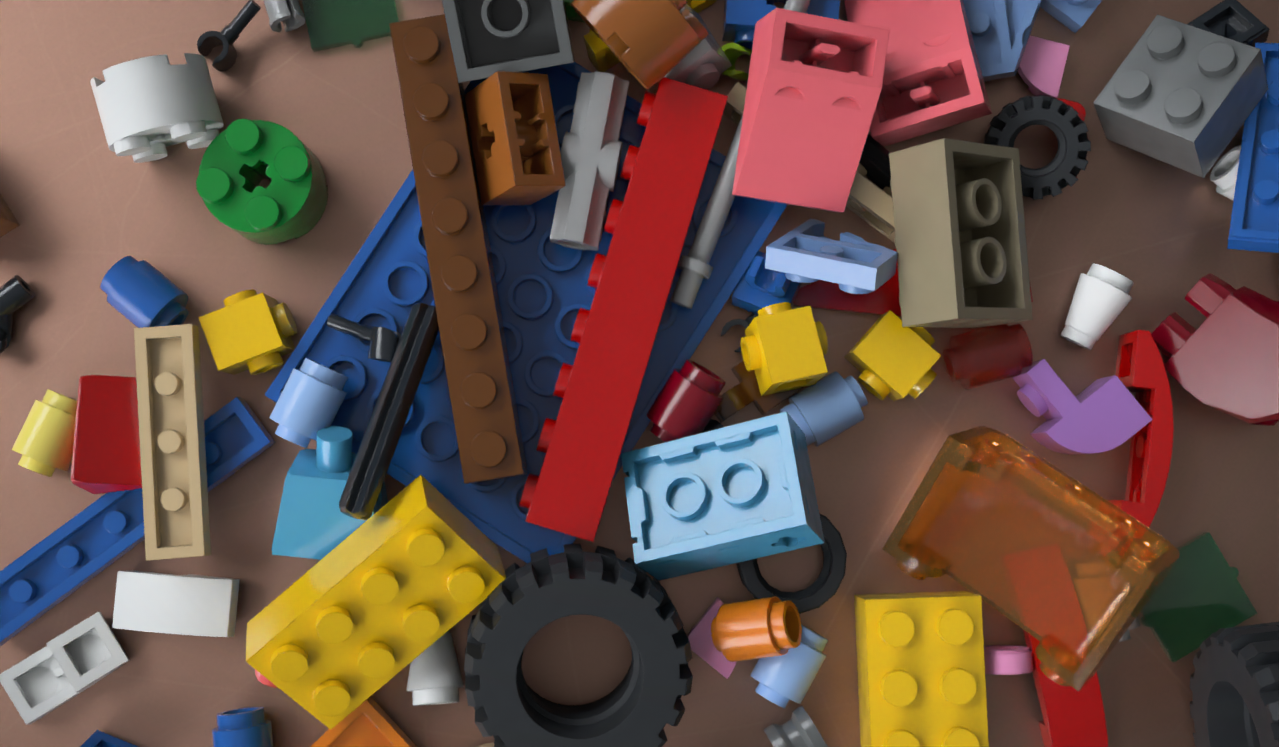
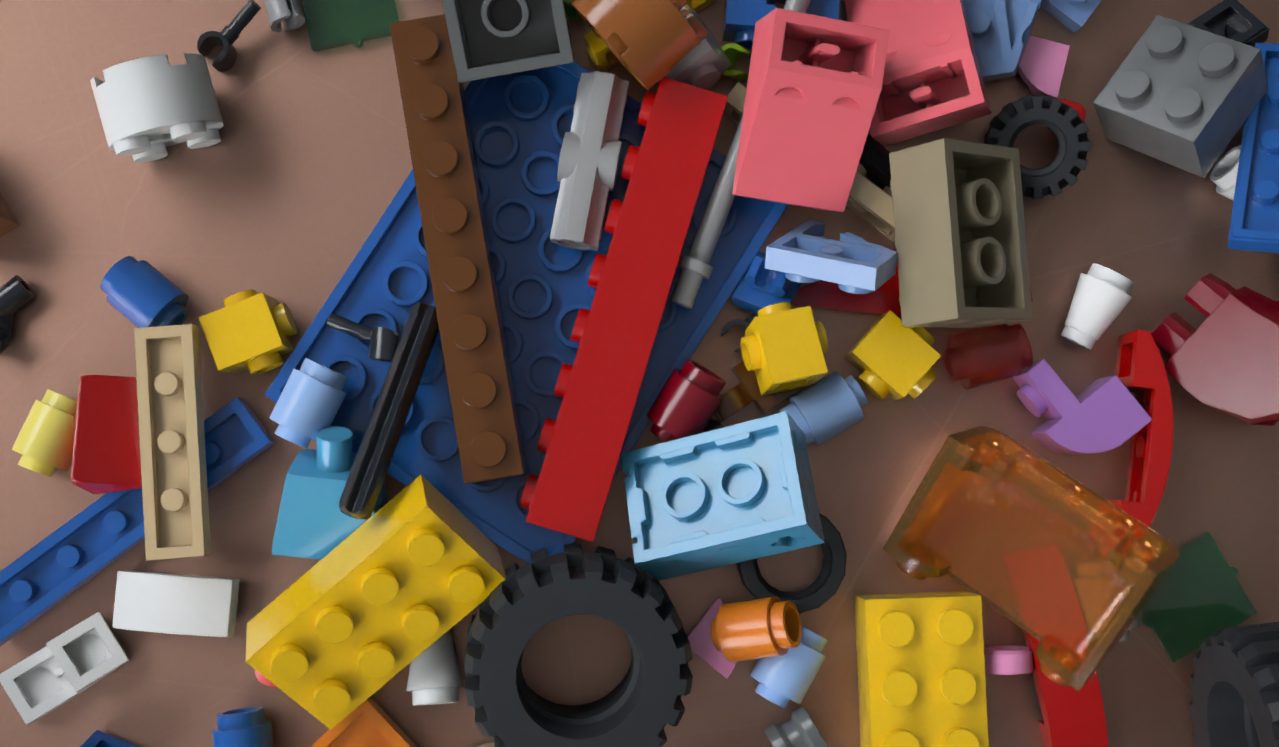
(241, 160): green brick -> none
(514, 139): dark orange brick -> none

